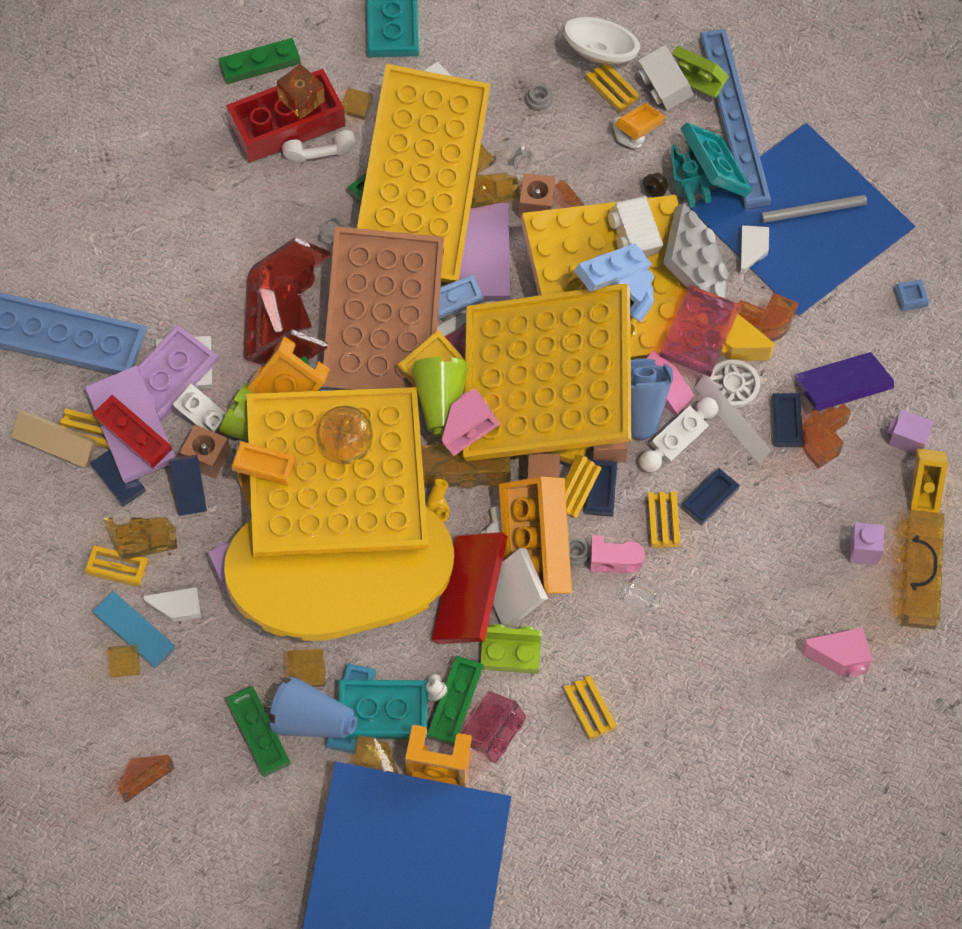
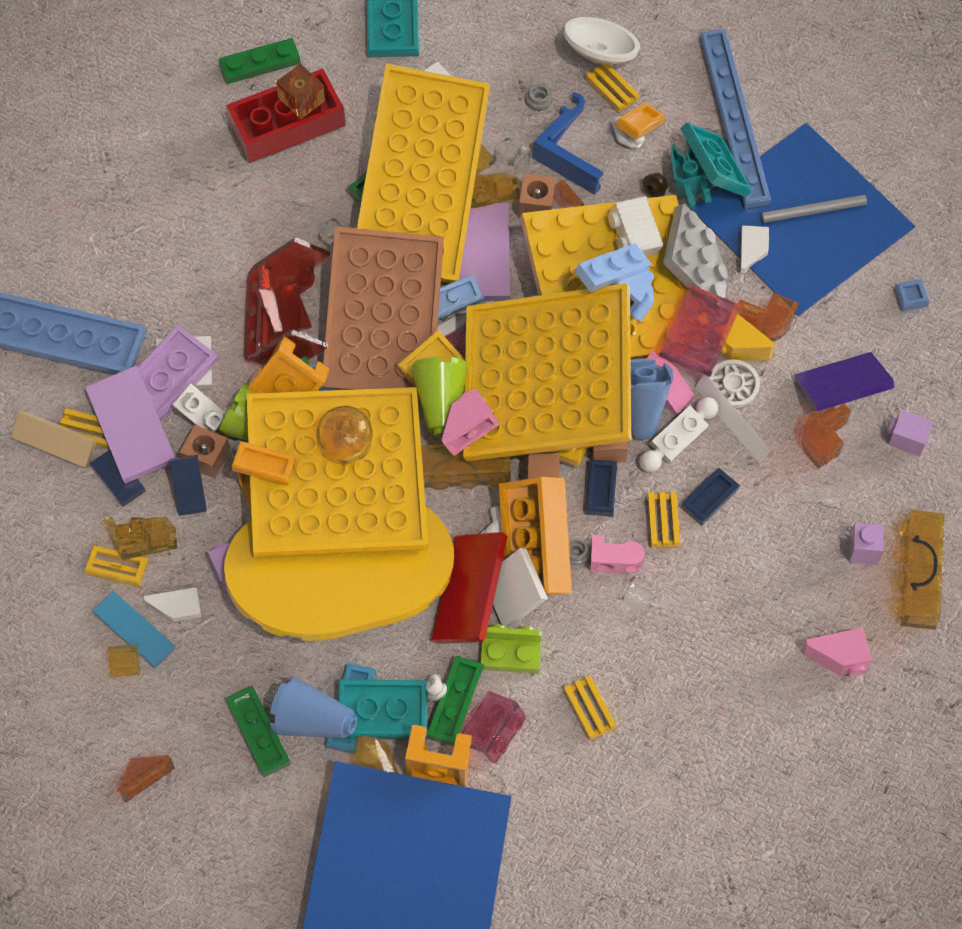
(132, 431): red plate -> none
(294, 150): white bar -> none
(308, 666): clear yellow panel -> none
(357, 103): clear yellow tile -> none
(437, 501): yellow arm -> none
(560, 160): none -> blue hinge
(580, 487): yellow tile -> none
(665, 77): white brick -> none
(700, 72): lime bracket -> none
(787, 420): dark blue tile -> none
(928, 480): yellow slope -> none

